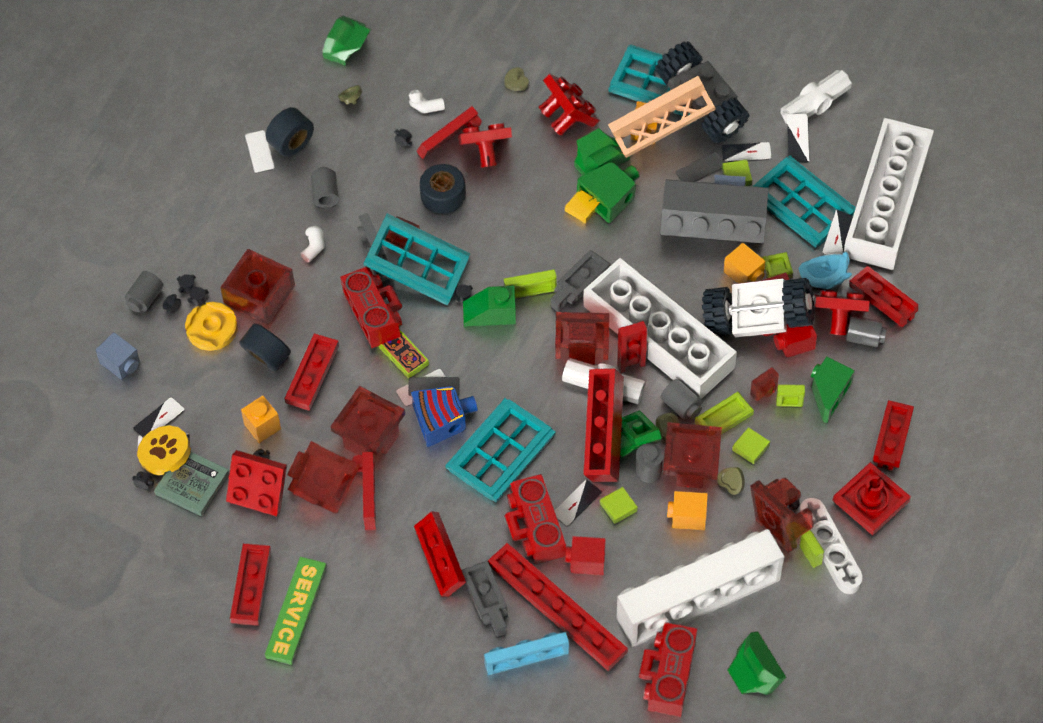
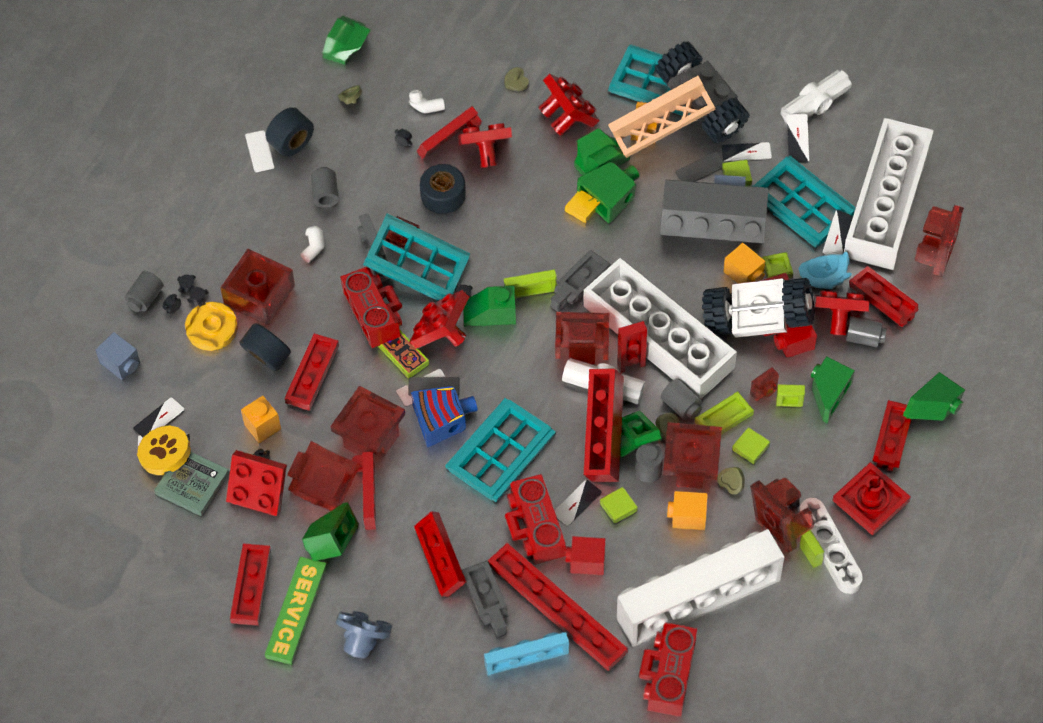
(143, 480): black piece -> none
(330, 533): none -> green slope
(361, 632): none -> sand blue plate
(440, 320): none -> red plate
(755, 667): green slope -> none
(935, 399): none -> green slope
(946, 226): none -> clear red panel

